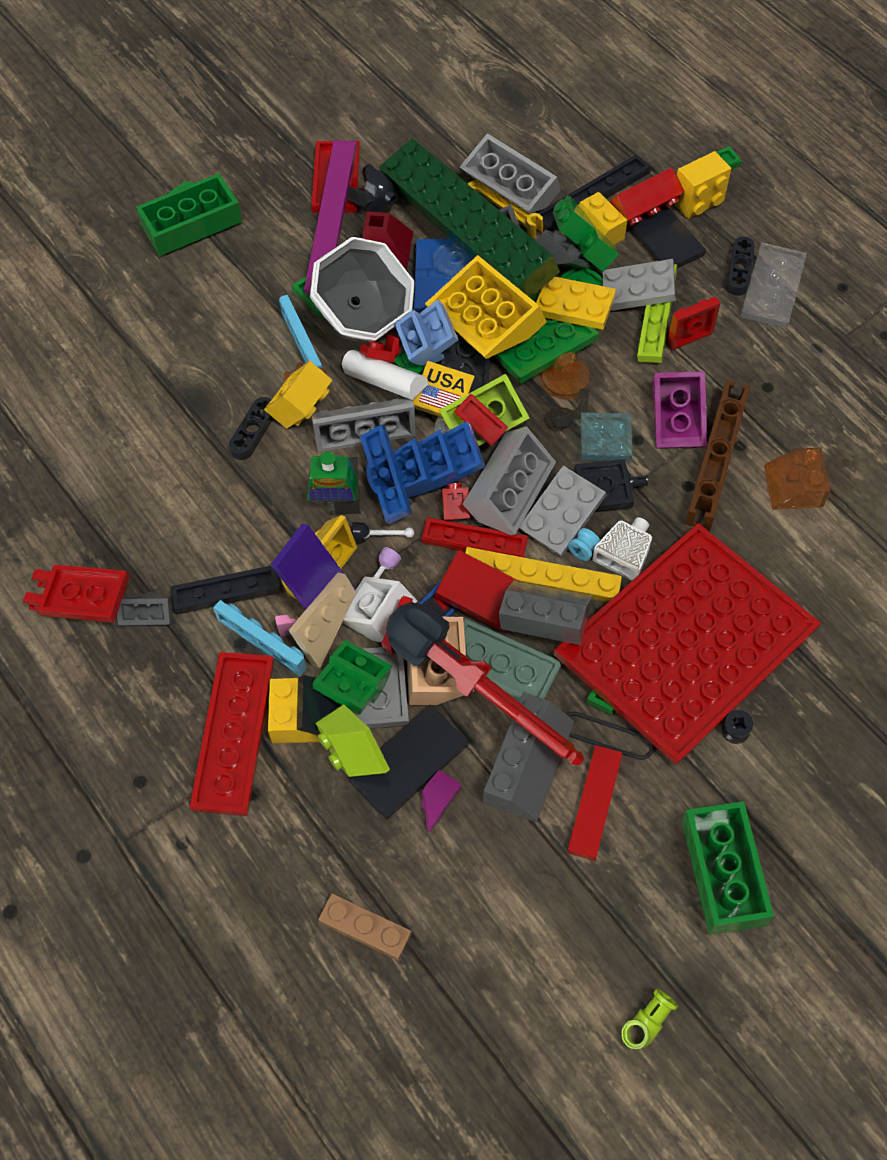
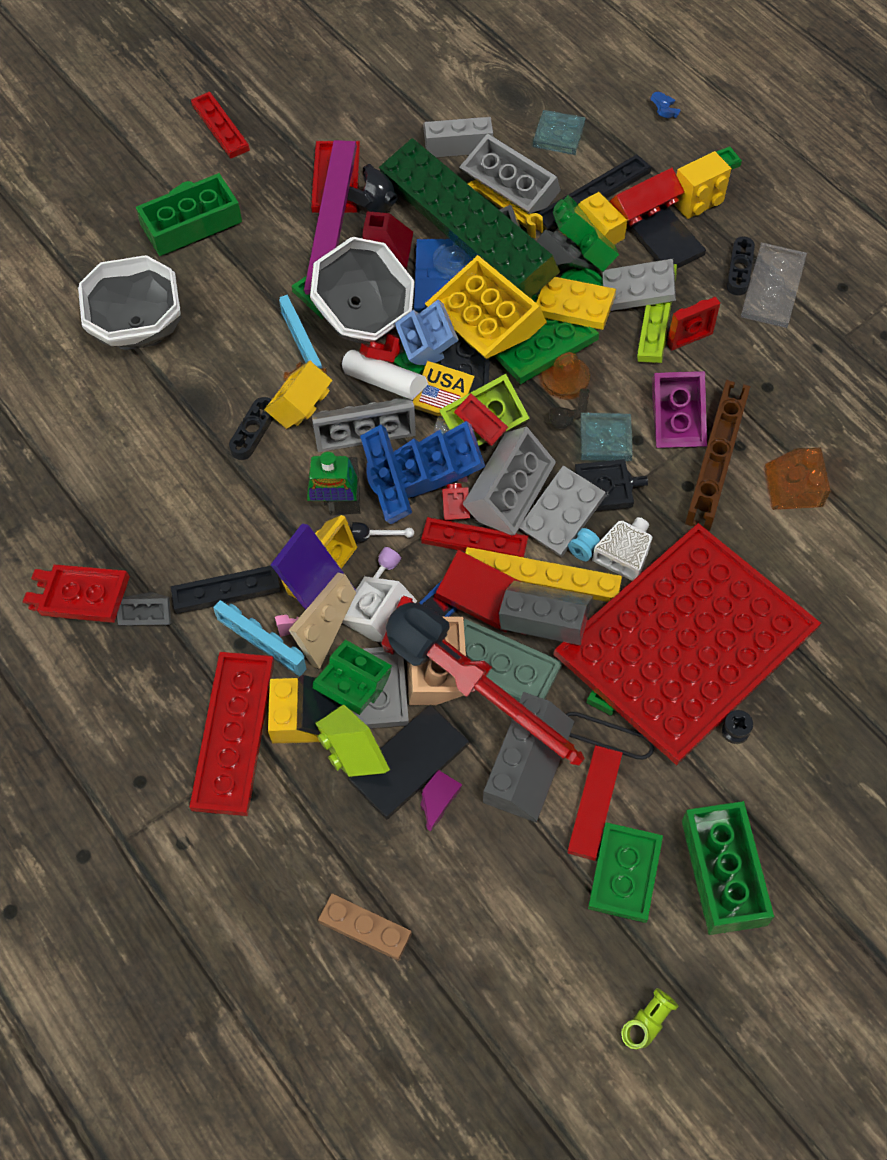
(130, 302): none -> rock
(220, 125): none -> red tile
(455, 136): none -> light grey slope
(559, 132): none -> clear light blue plate
(625, 872): none -> green plate
(662, 103): none -> blue piece

